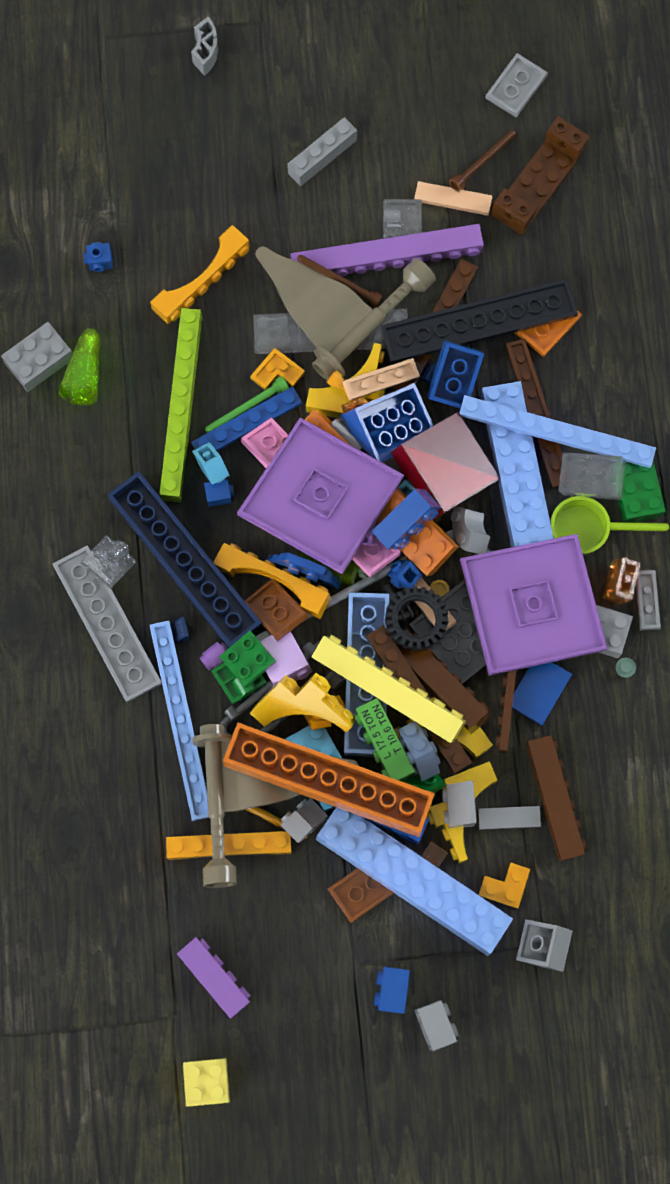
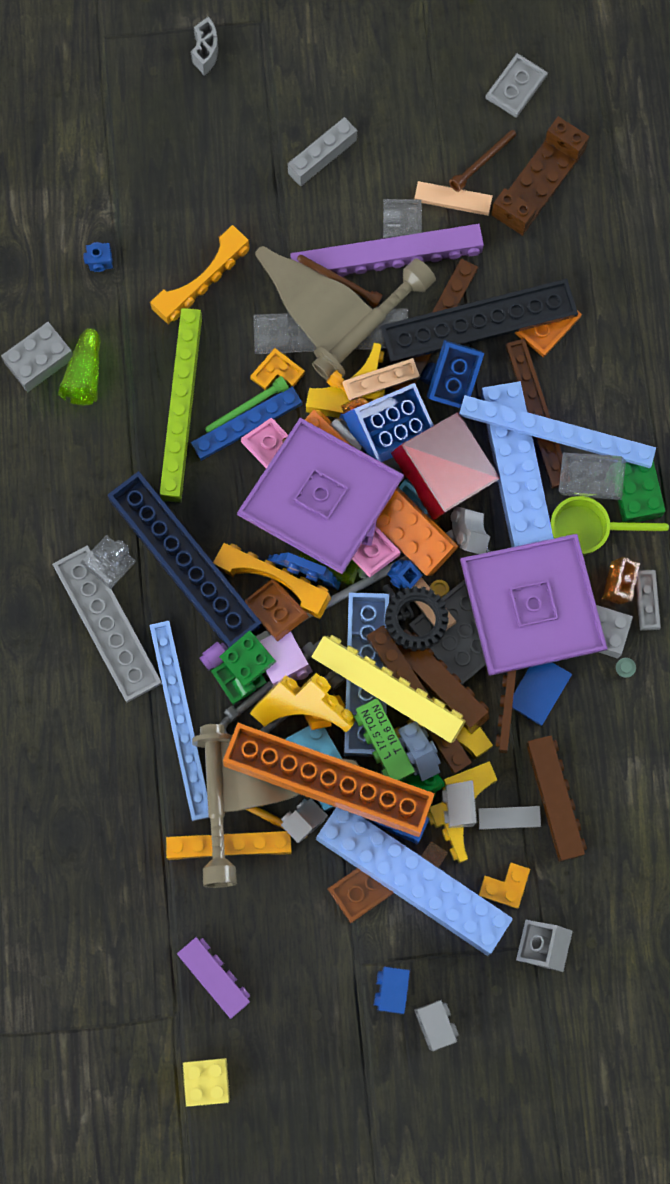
(180, 630): dark blue slope -> none
(211, 463): medium azure brick -> none
(219, 493): blue brick -> none
(407, 519): blue brick -> none

